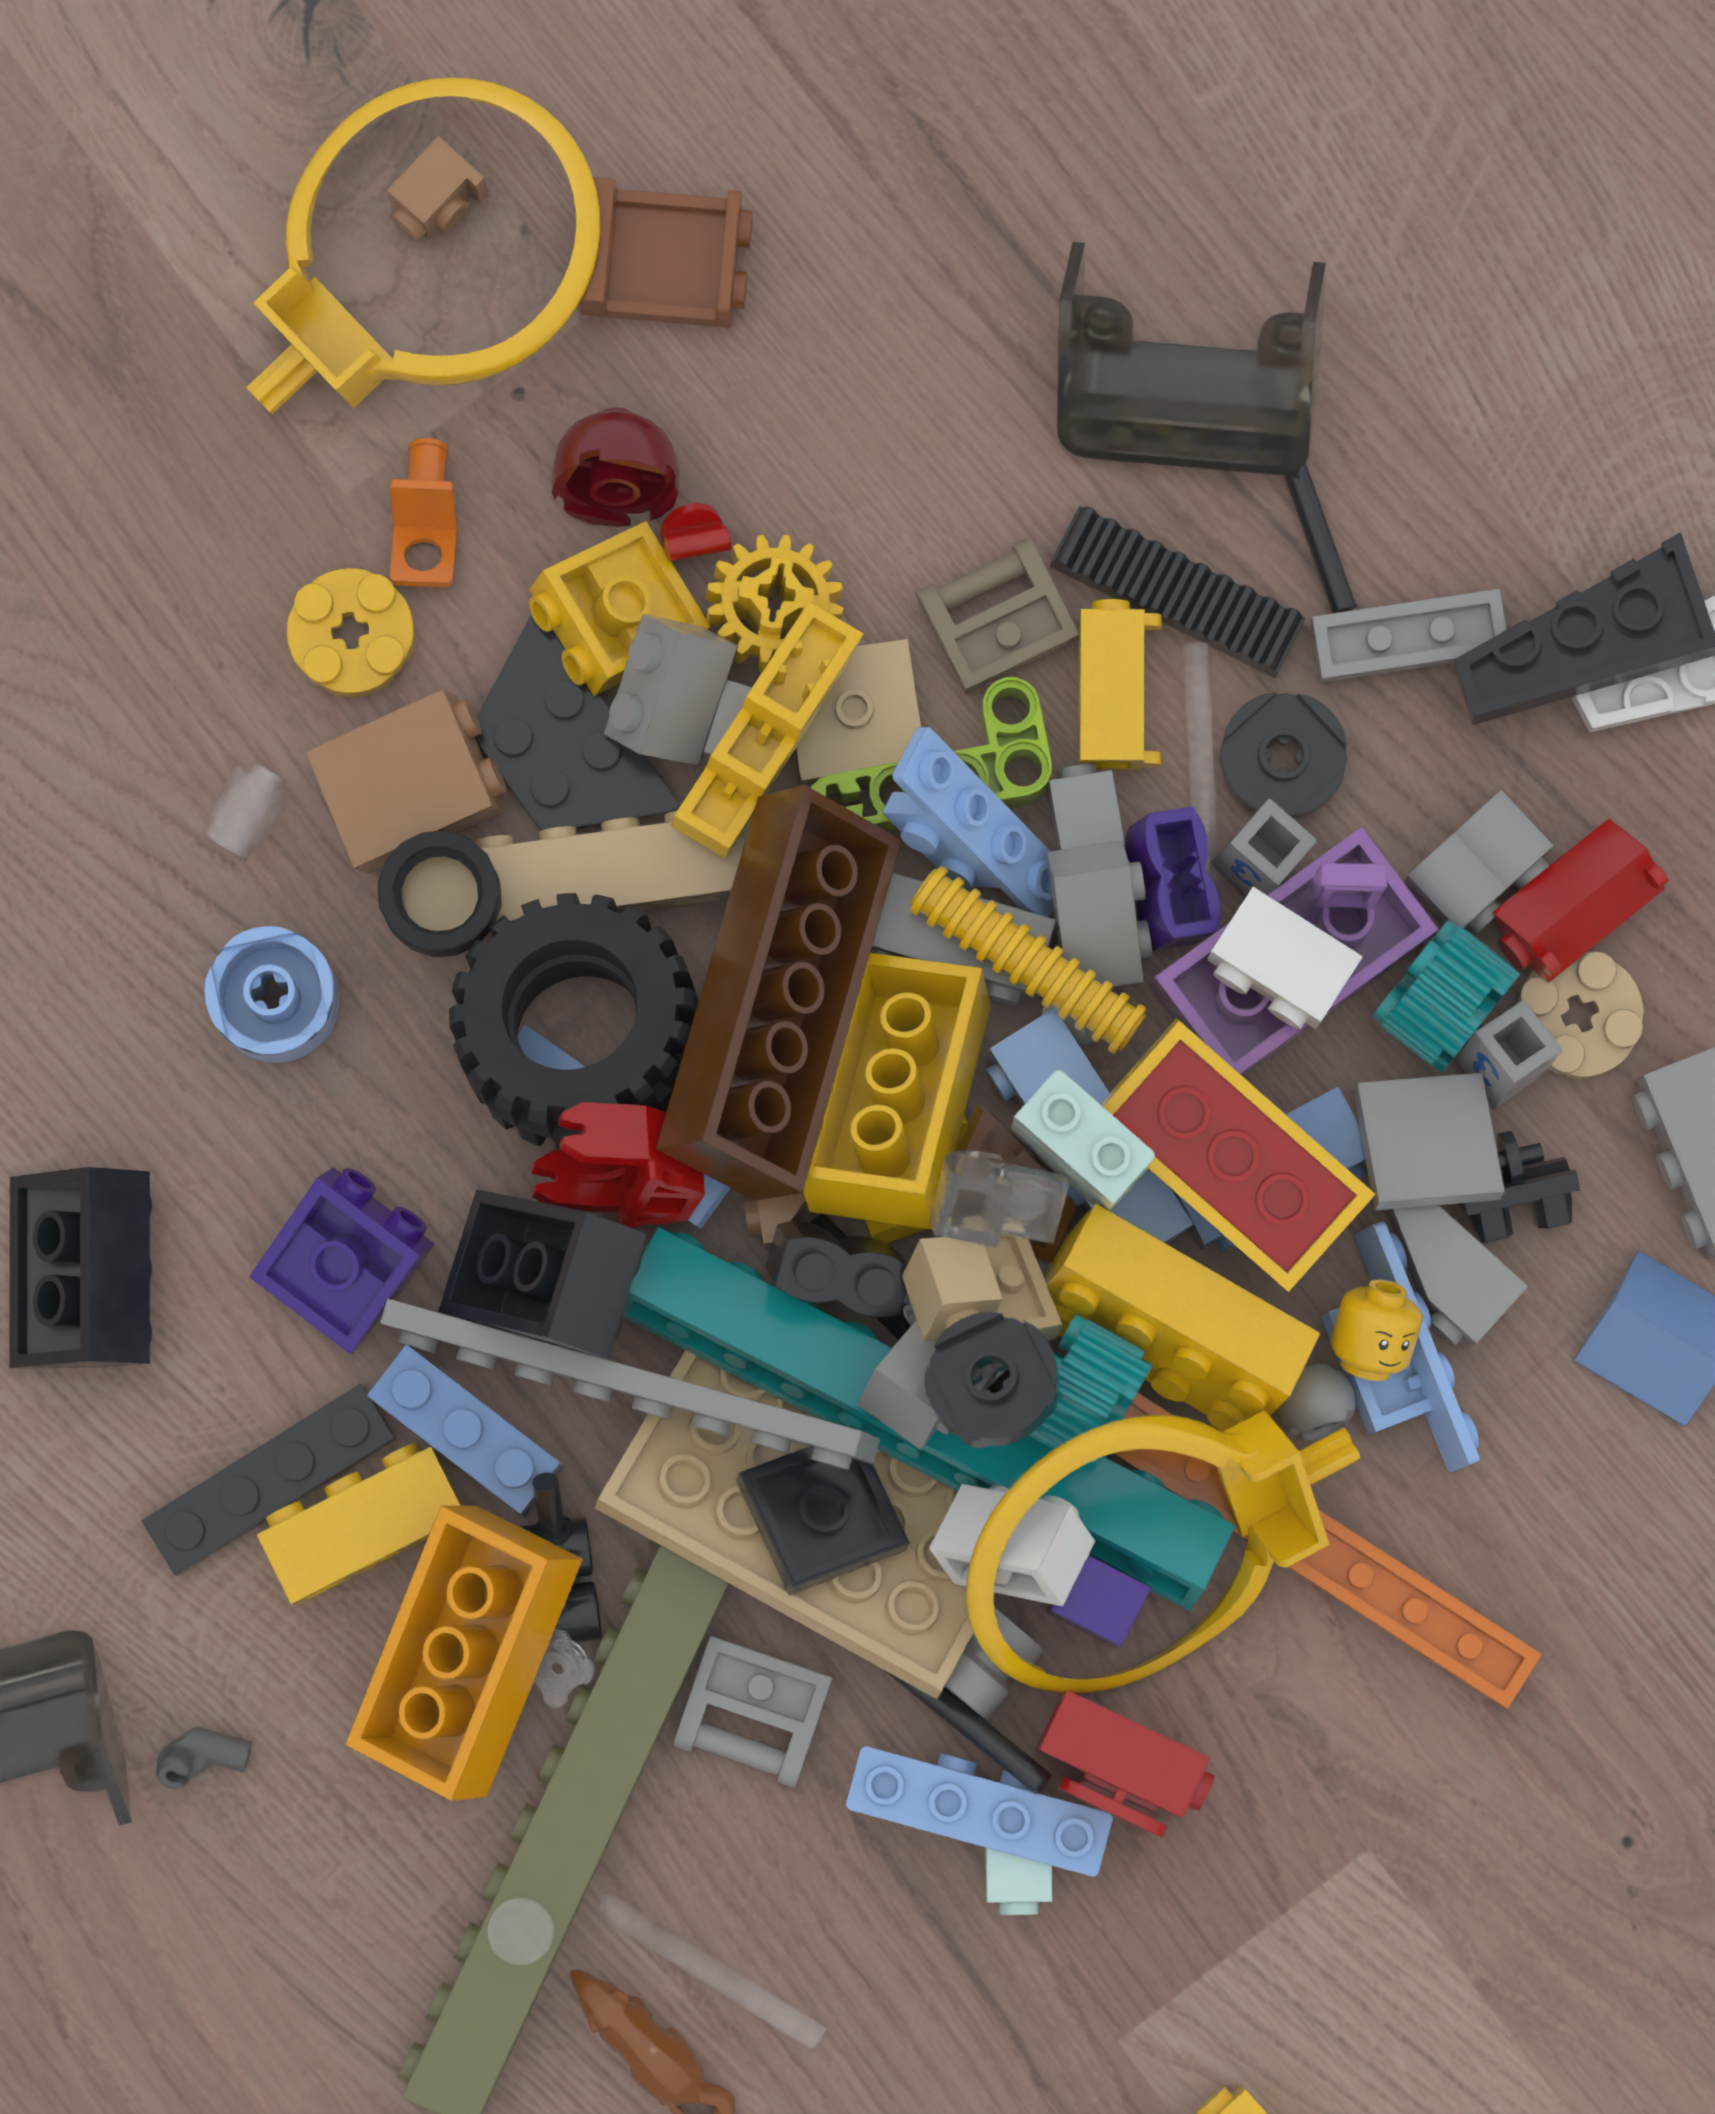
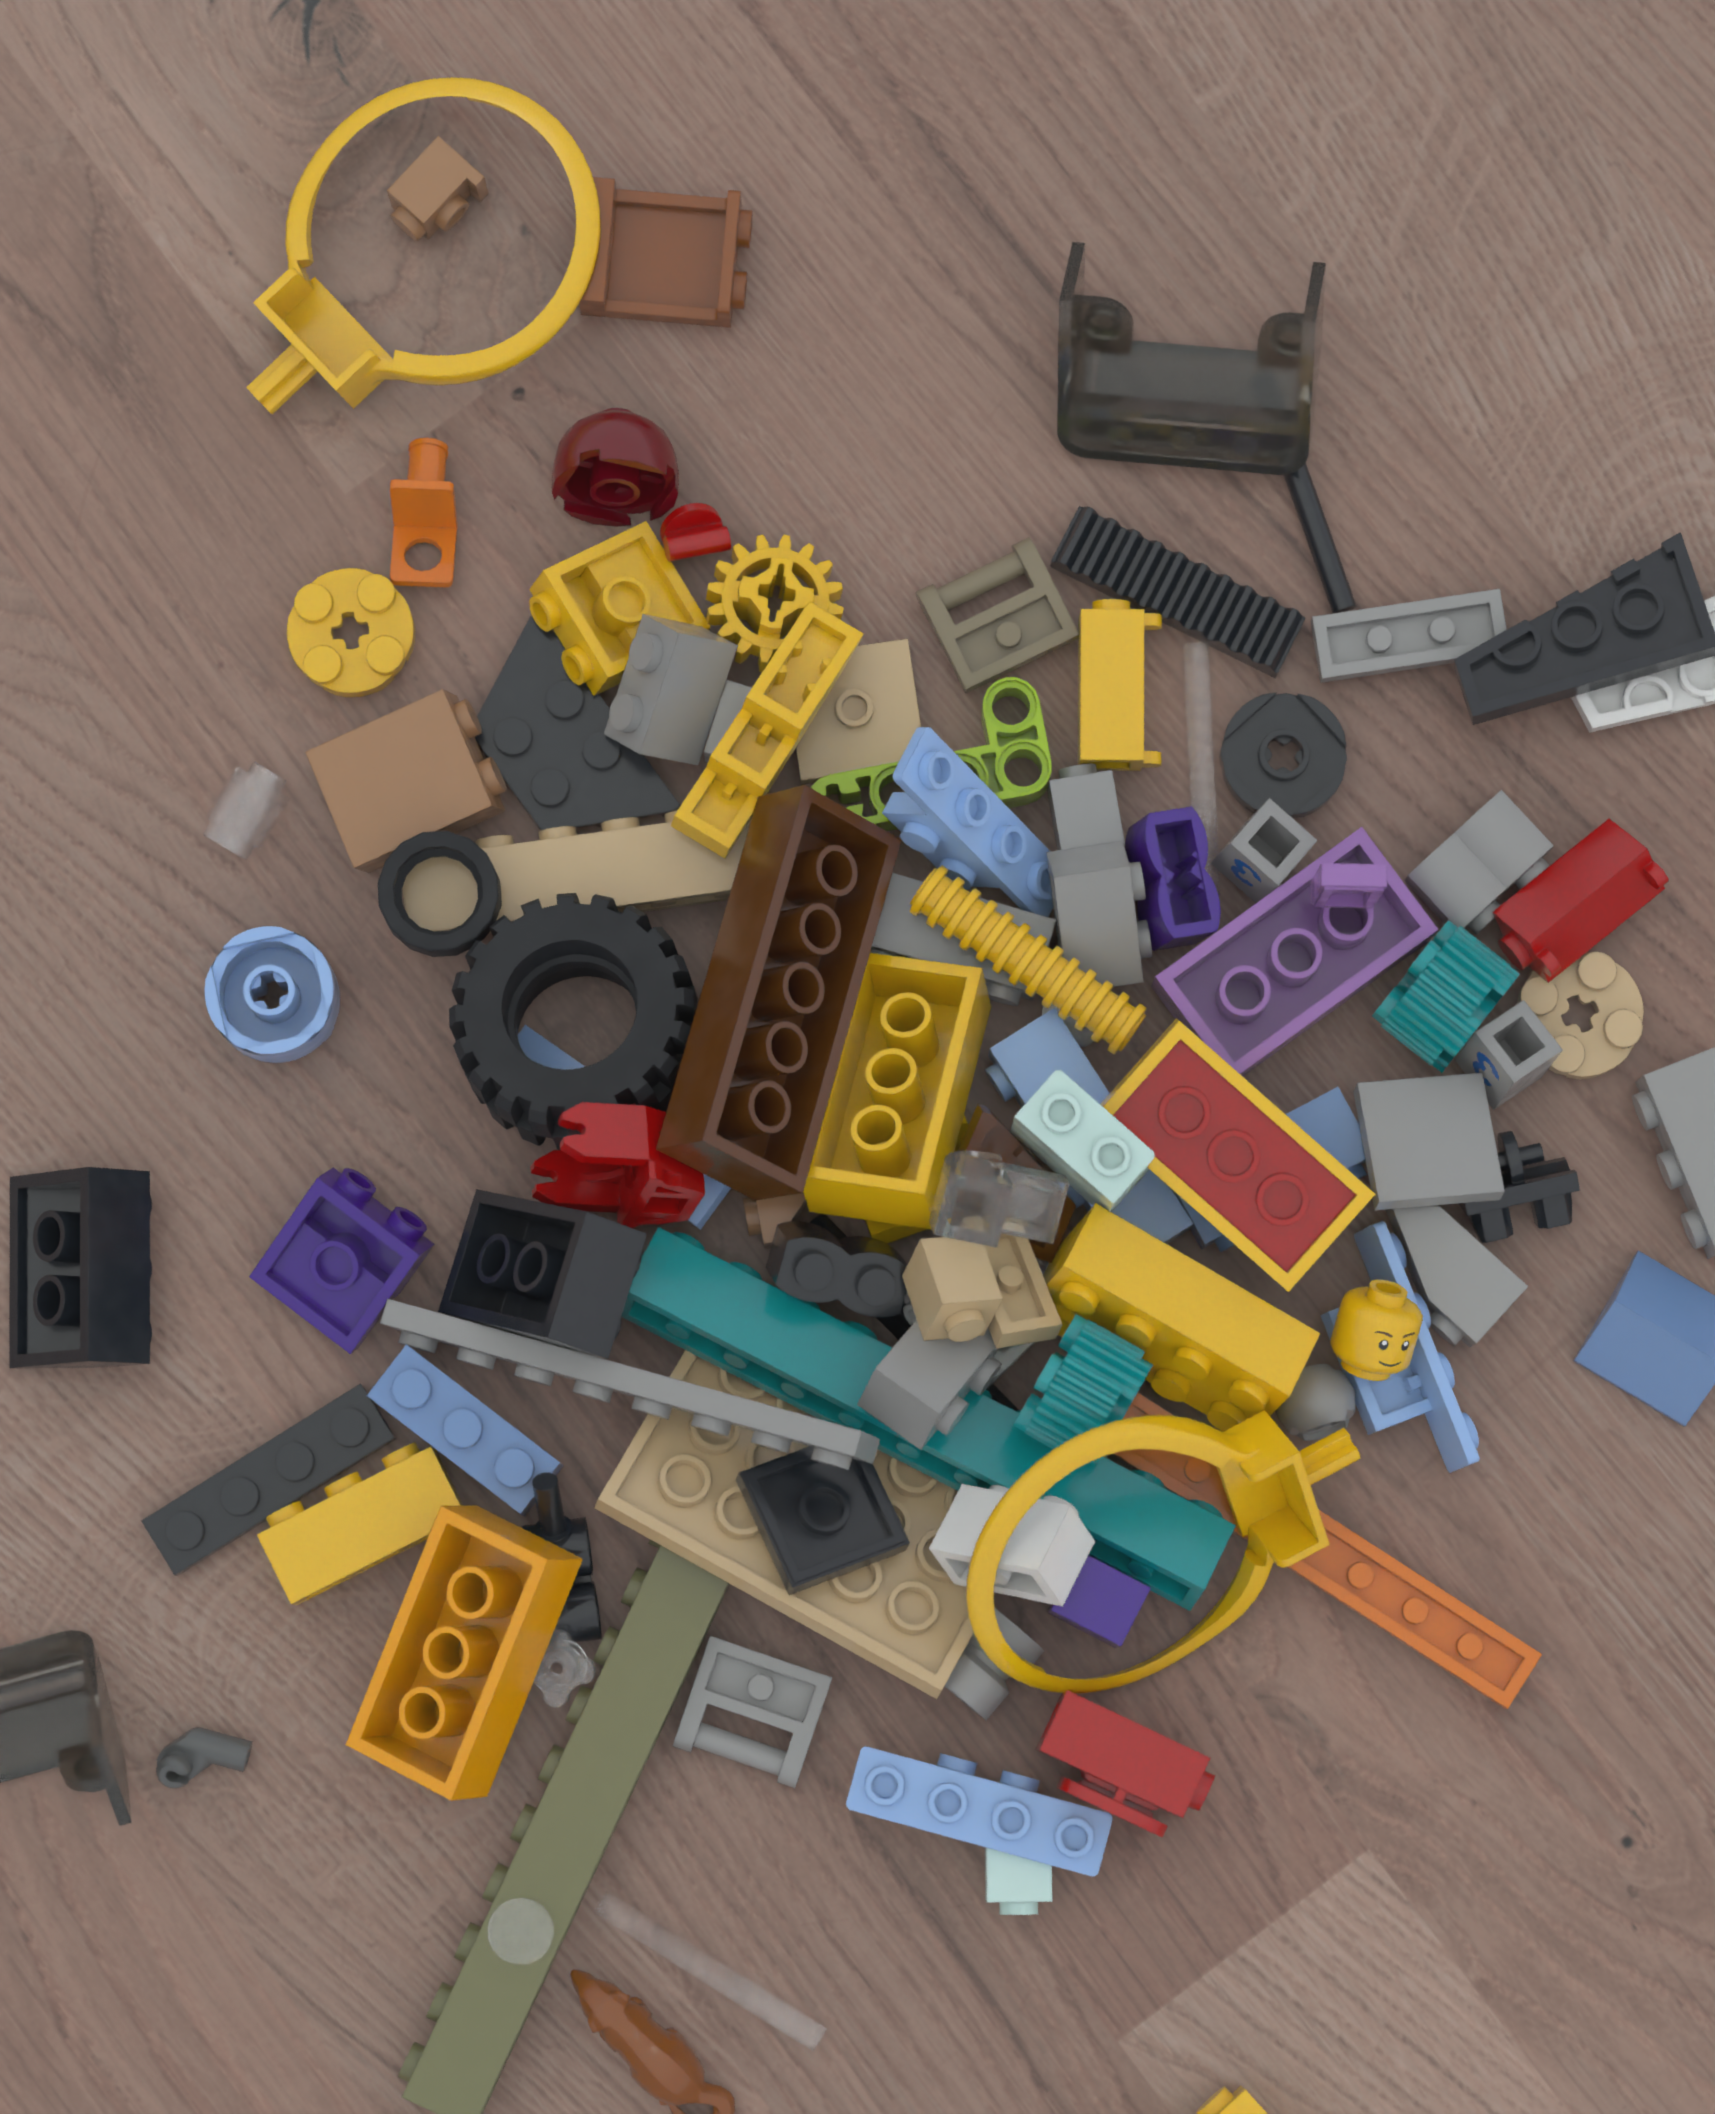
(984, 1737): black bar -> none
(985, 1416): black plate -> none
(1282, 960): white brick -> none

